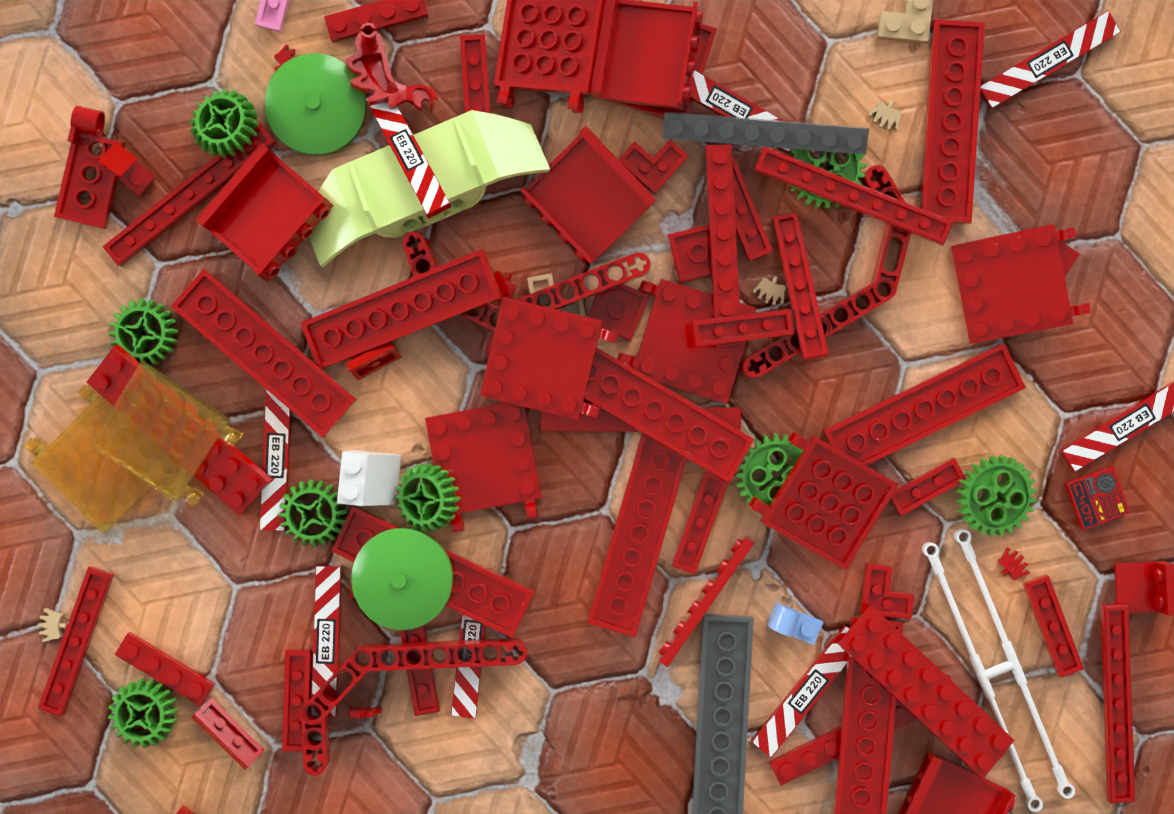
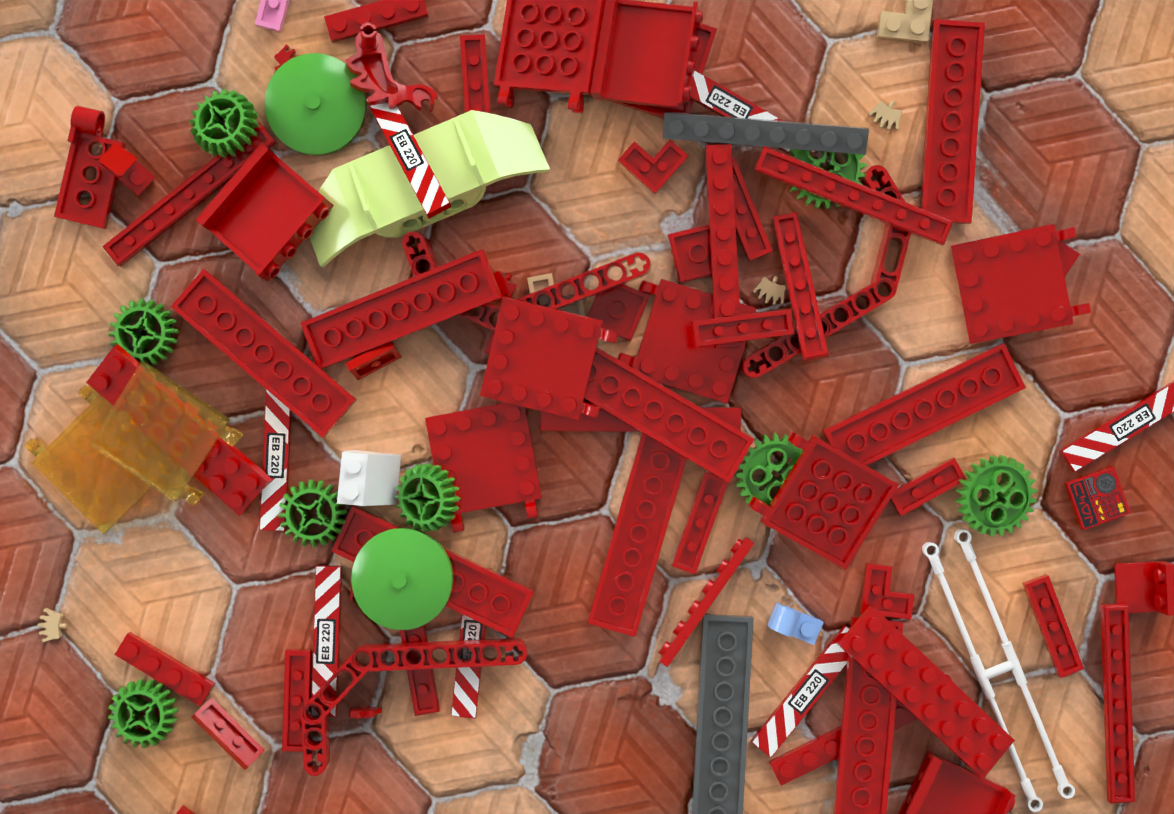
(76, 641): red tile -> none
(588, 196): red panel -> none
(1012, 564): red piece -> none
(1049, 59): tile -> none

